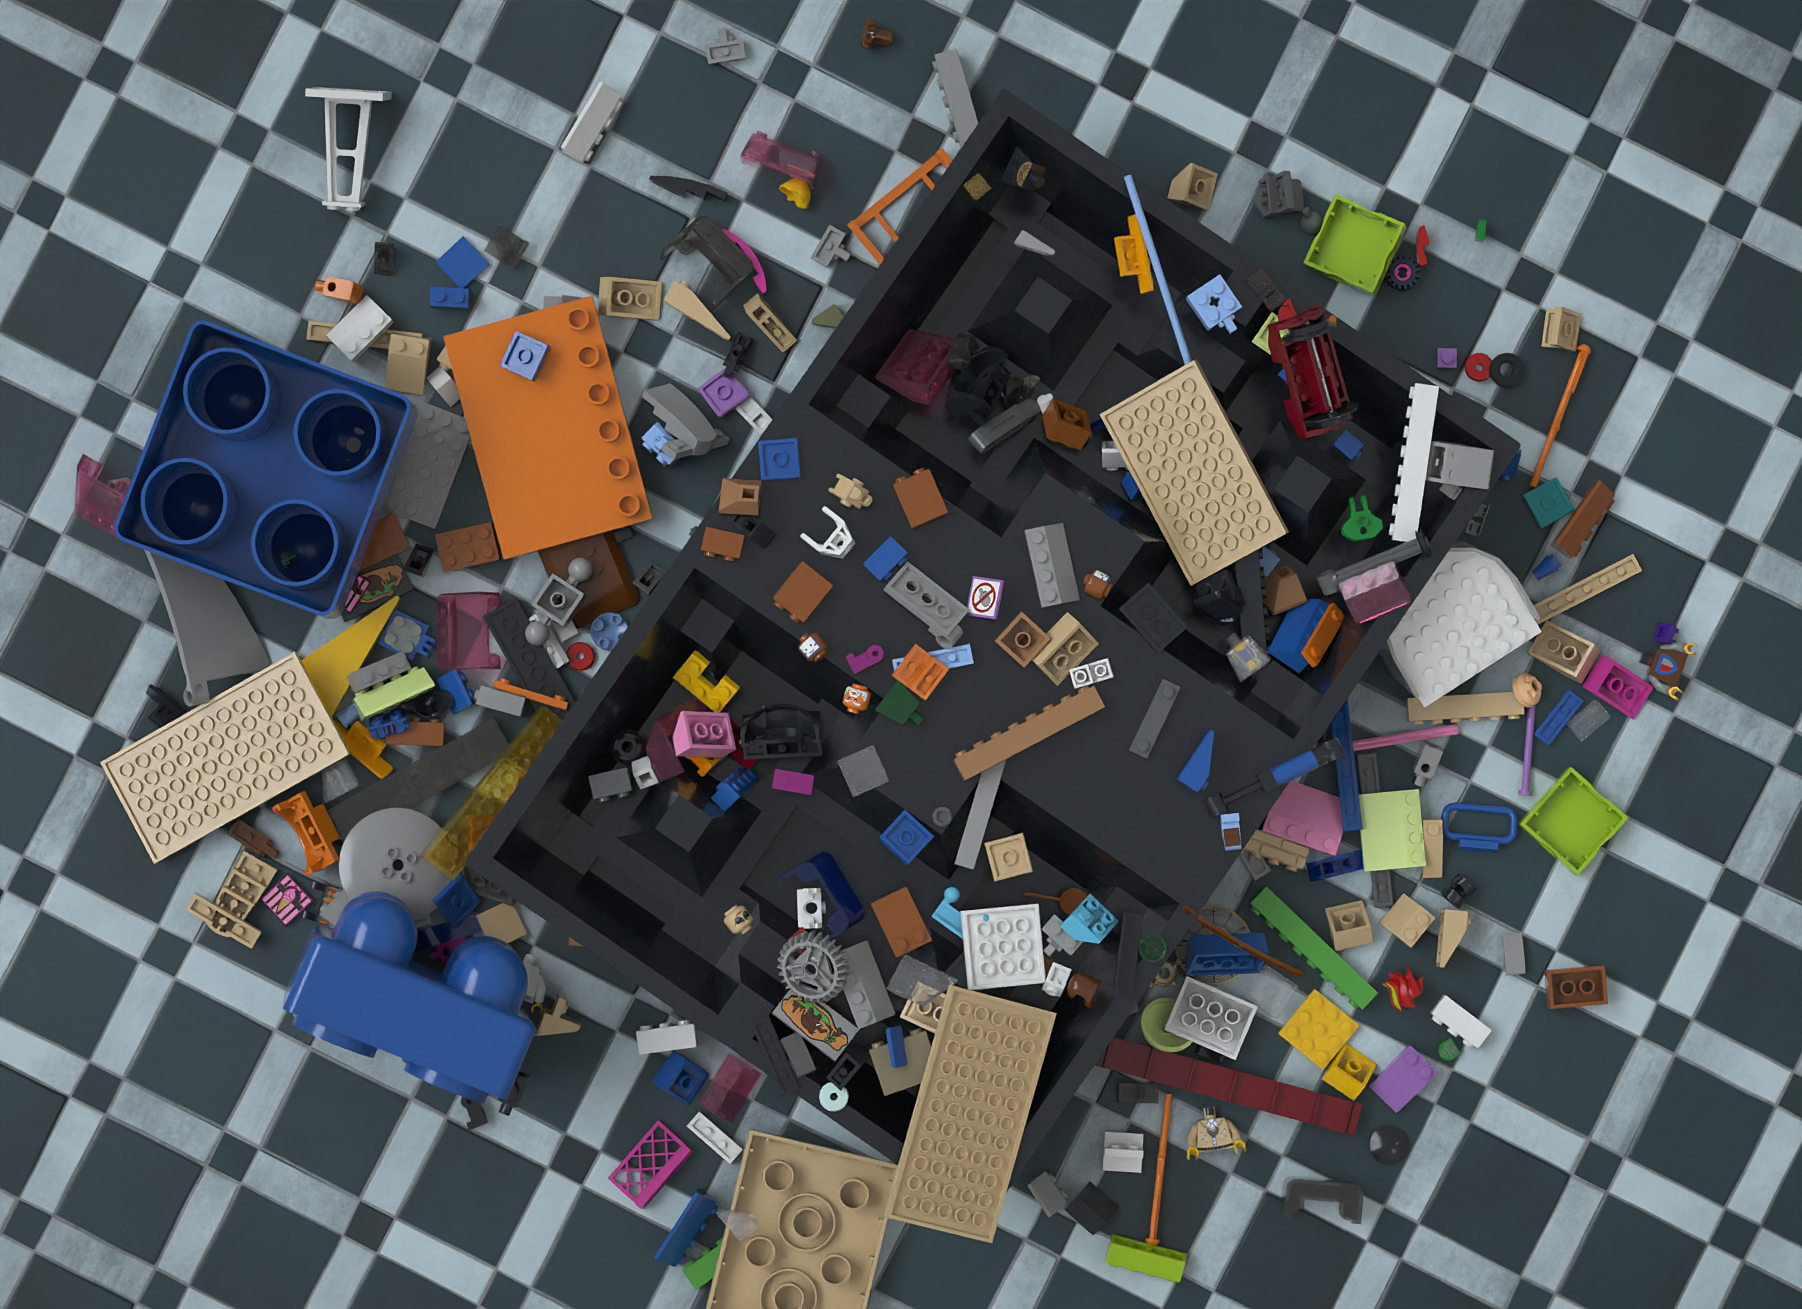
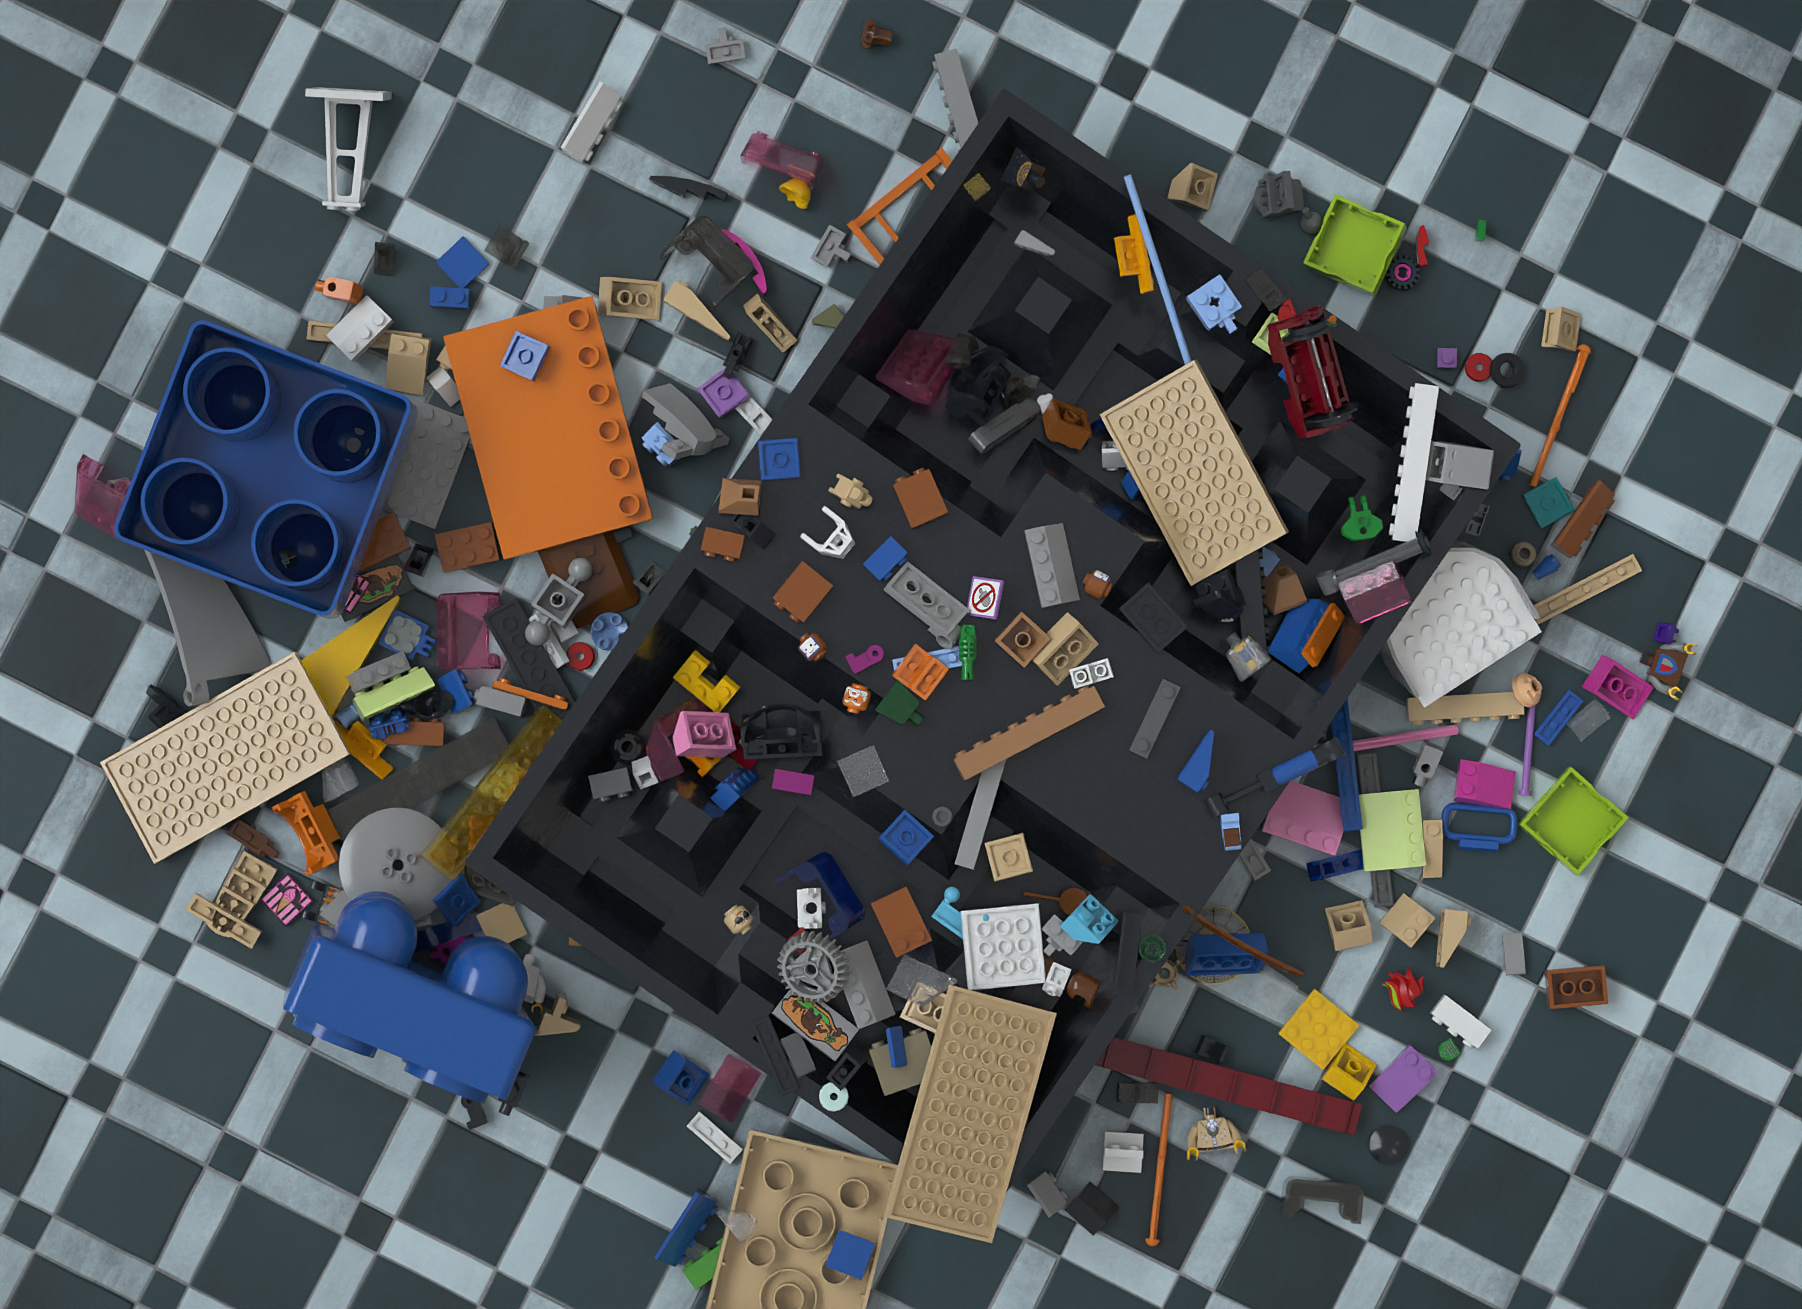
(659, 1179): dark pink fence -> none
(666, 1037): white brick -> none
(850, 1254): none -> blue tile
(967, 650): none -> green hinge
(1145, 1258): lime brick -> none
(1154, 1021): yellowish green dish -> none
(1210, 1017): white slope -> none
(1277, 850): tan brick -> none
(1313, 948): bright green brick -> none
(1348, 446): blue brick -> none
(1453, 896): black wheel -> none
(1484, 784): none -> dark pink slope
(1523, 554): none -> dark tan head
(1564, 651): tan slope -> none

